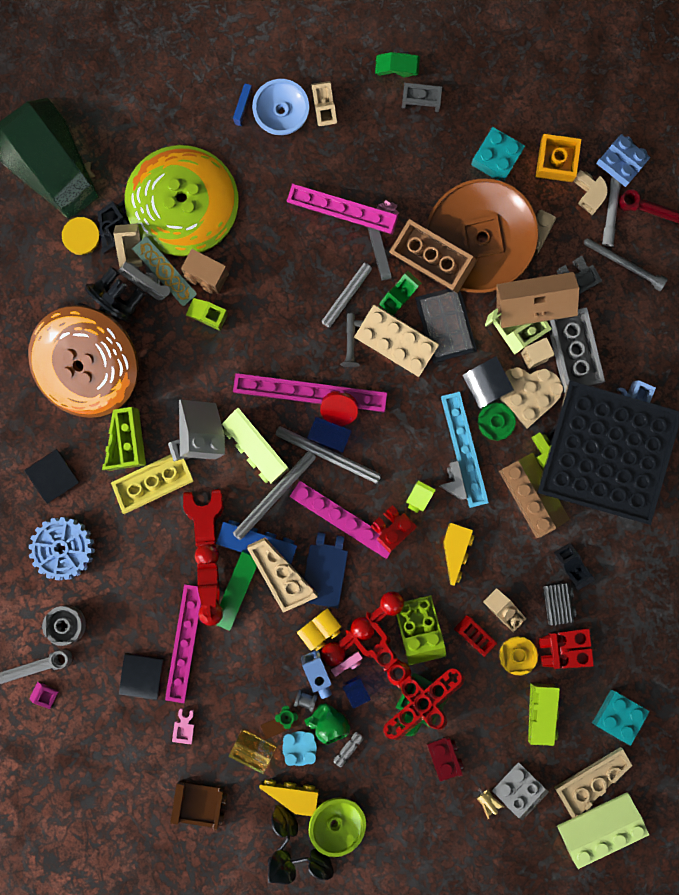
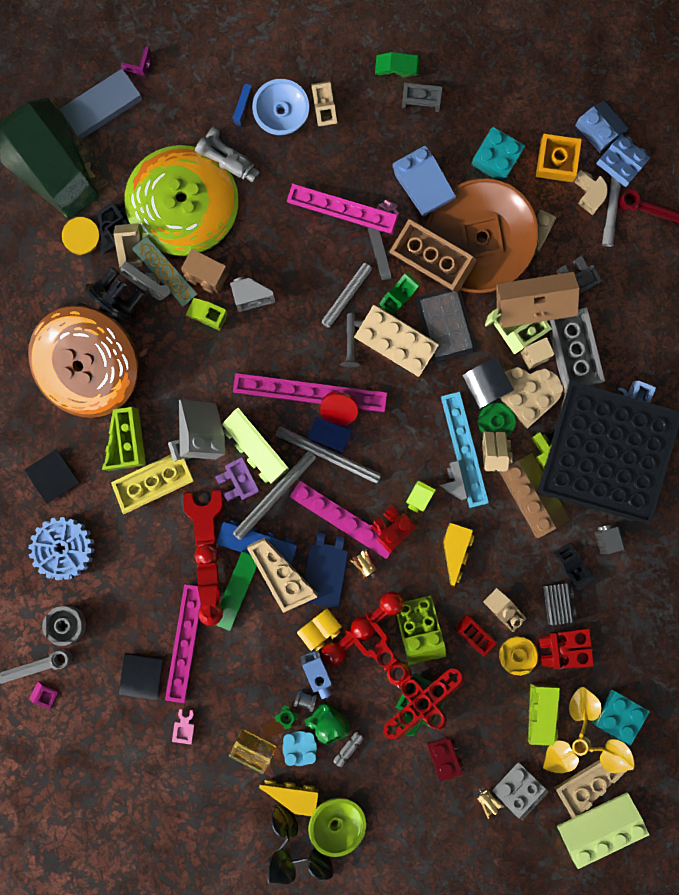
(101, 104): none -> sand blue slope
(146, 63): none -> magenta bracket
(198, 805): reddish brown panel -> none
(234, 161): none -> light grey piece
(241, 478): none -> medium lavender plate
(250, 294): none -> light grey slope
(352, 662): bright pink plate -> none
(356, 691): clear blue panel -> none
(364, 563): none -> pearl gold piece
(423, 180): none -> medium blue slope
(496, 451): none -> tan brick
(563, 759): none -> yellow plant
(601, 126): none -> medium blue slope
(609, 539): none -> dark grey brick
(657, 281): dark grey piece -> none

